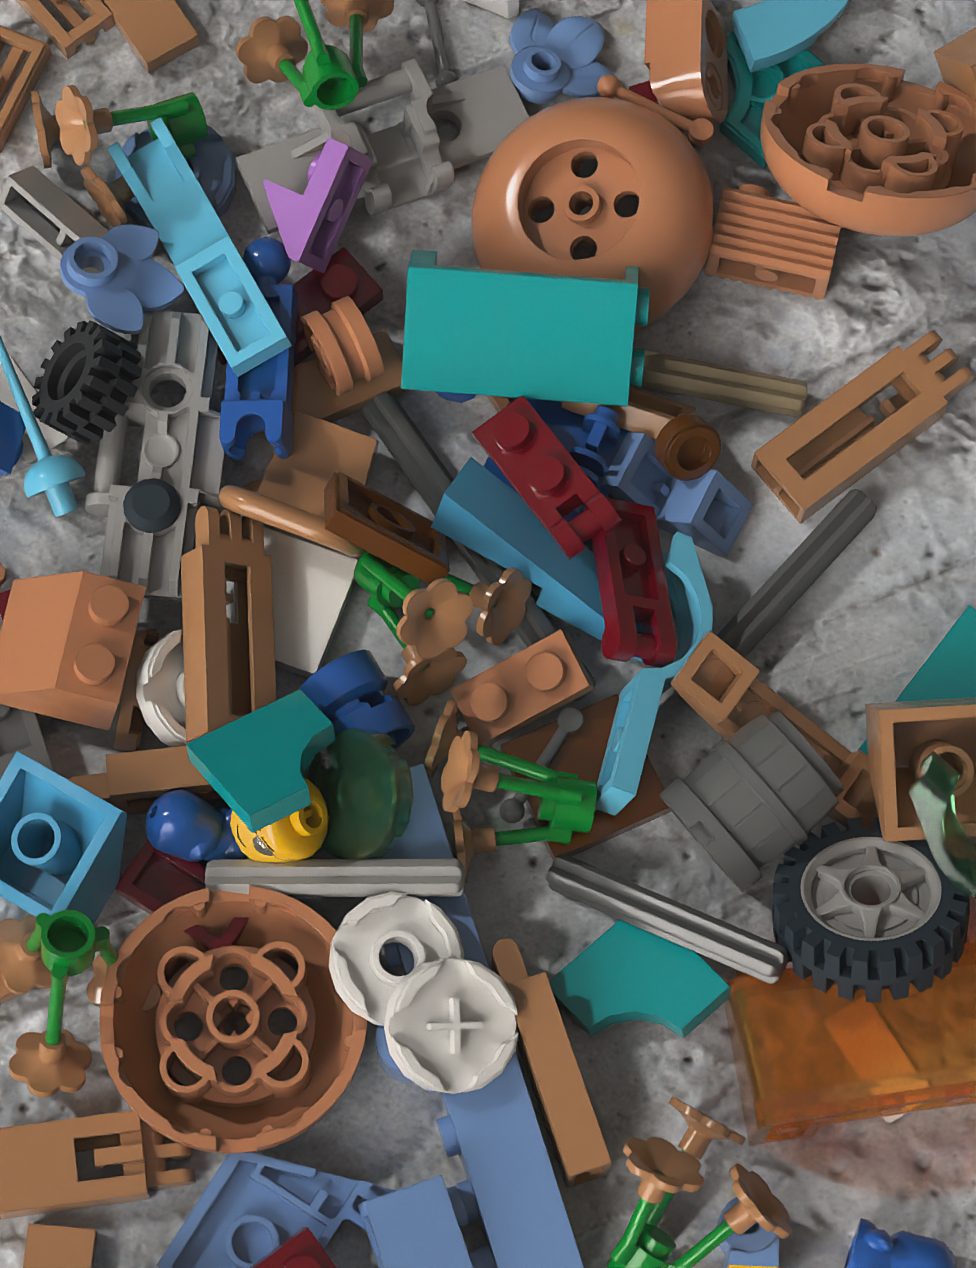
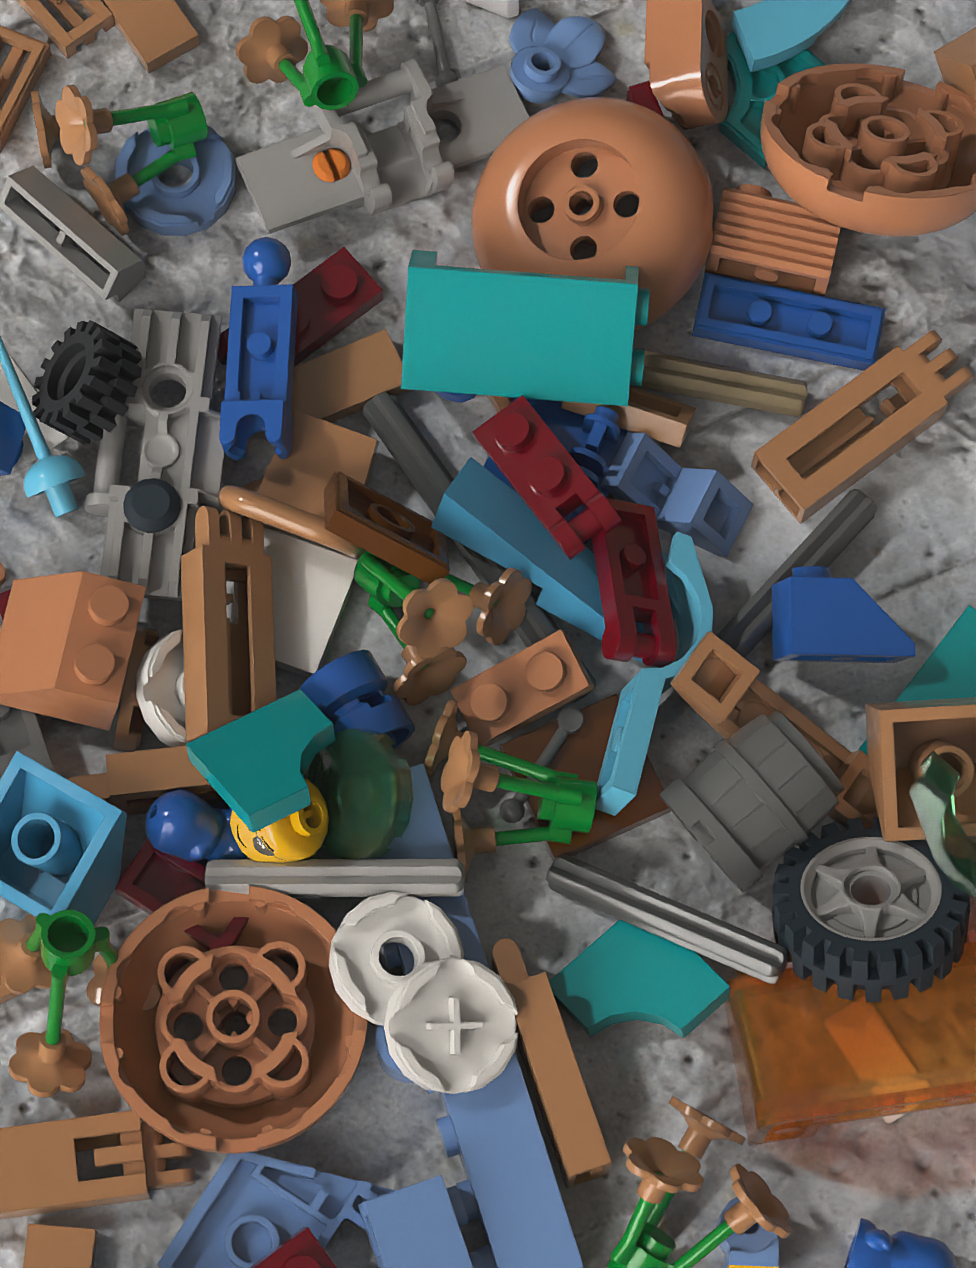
(127, 277): medium blue plate -> none
(202, 252): medium azure piece -> none
(315, 220): medium lavender slope -> none
(342, 345): nougat wheel -> none
(687, 447): reddish brown tile -> none
(699, 130): nougat hinge -> none
(788, 322): none -> blue tile
(832, 621): none -> blue slope

